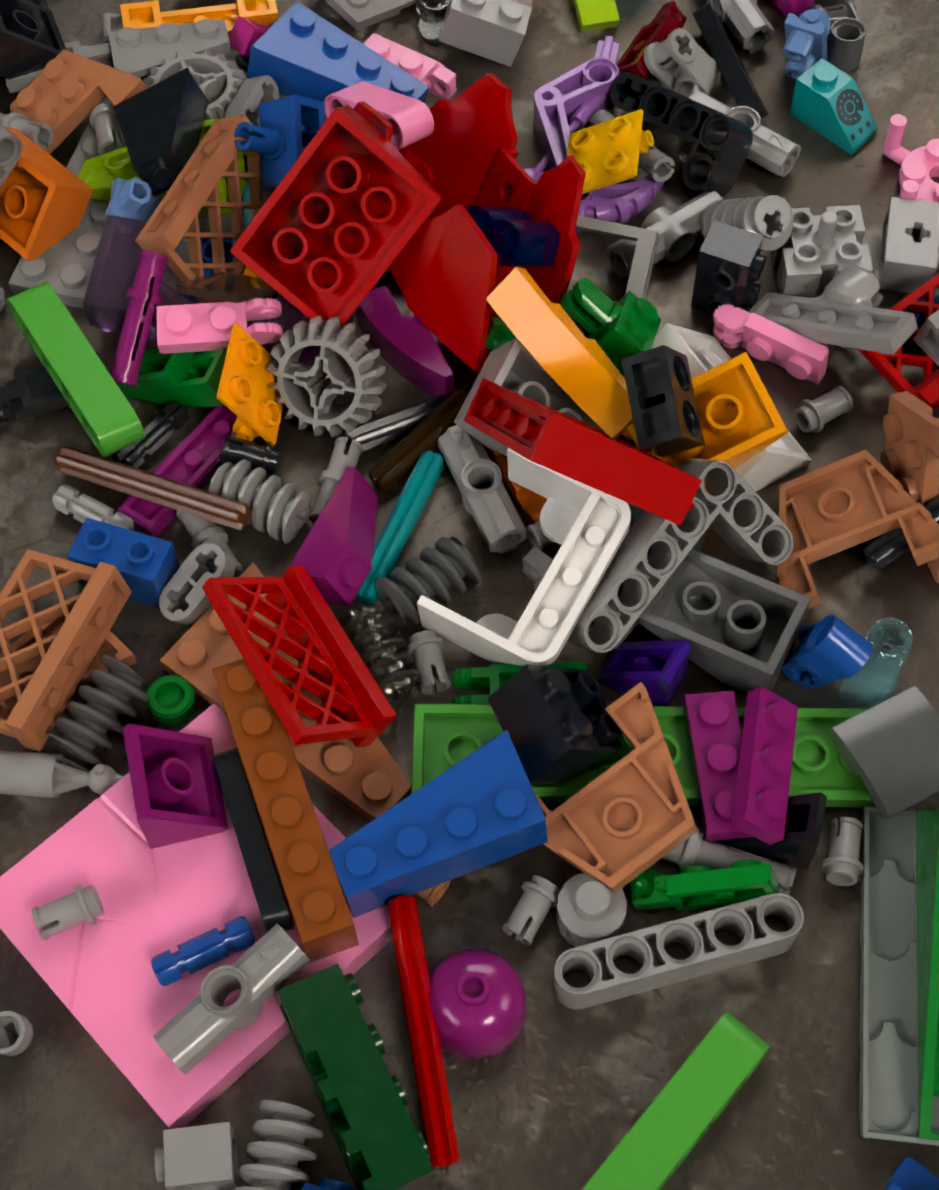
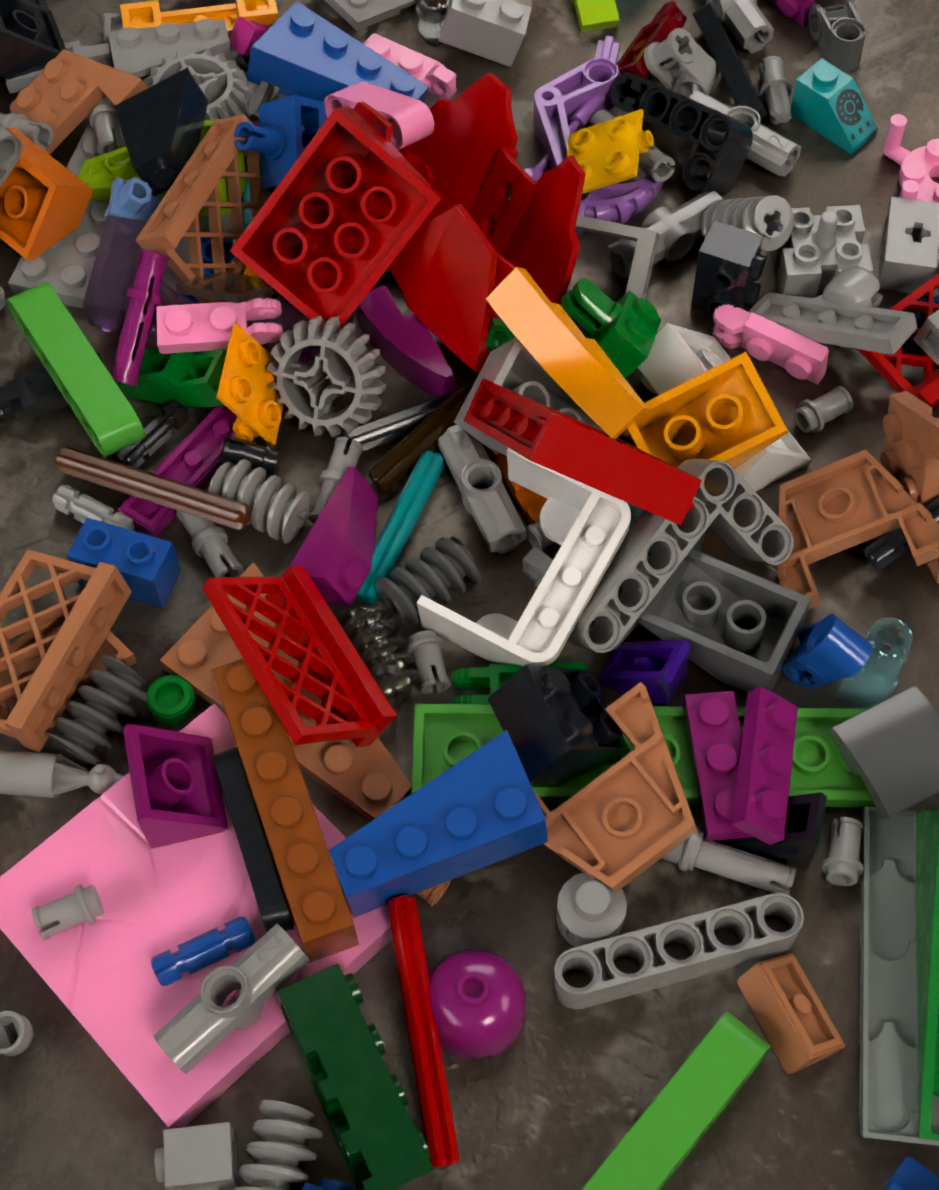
(189, 582): light grey beam -> none
(252, 94): light grey beam -> none
(516, 236): clear blue brick -> none
(531, 909): light grey pin -> none
(662, 401): black brick -> none
(703, 888): green hinge -> none
(775, 89): none -> light grey axle
(789, 1012): none -> nougat slope
(805, 41): medium blue hips -> none

